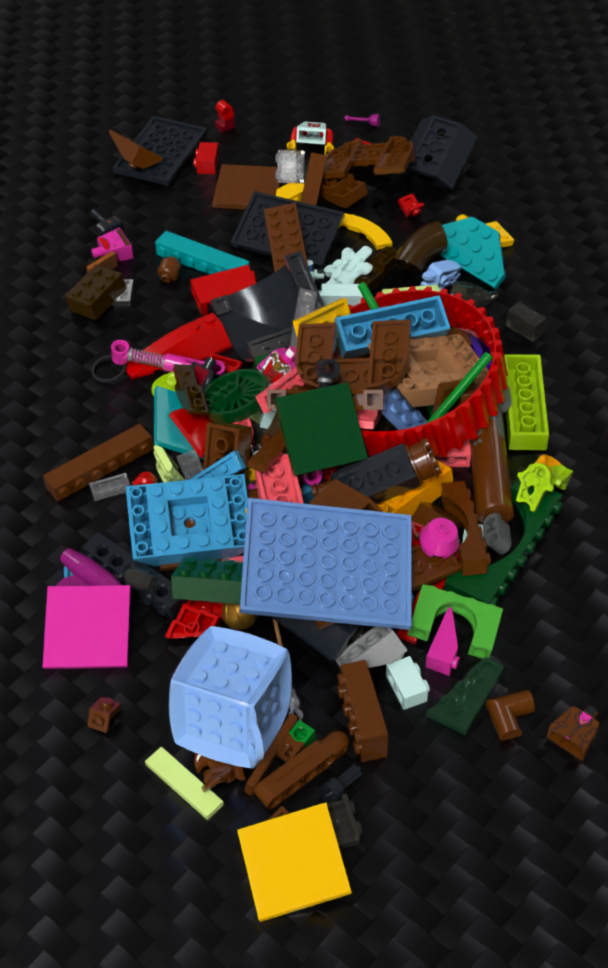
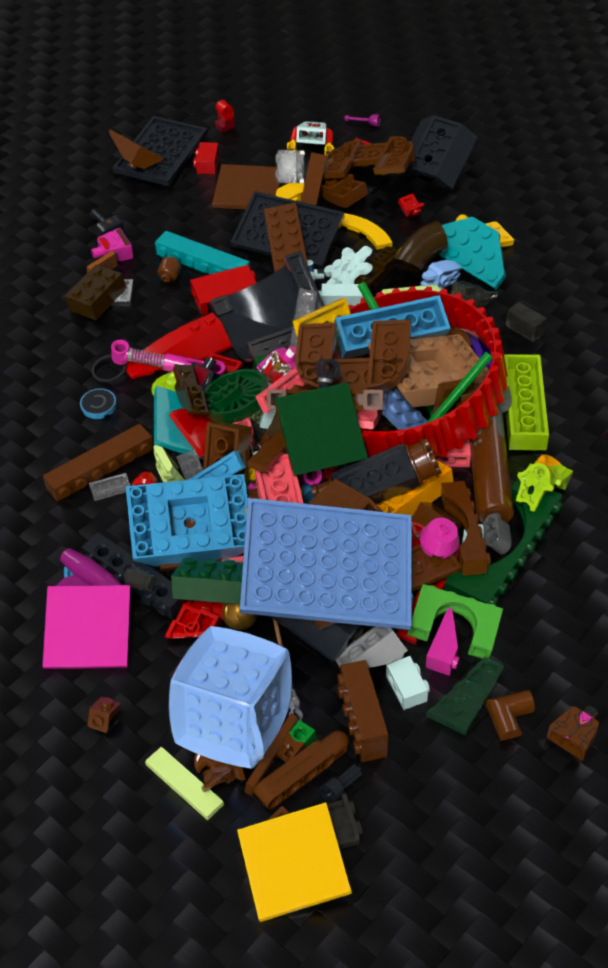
(98, 403): none -> black tile

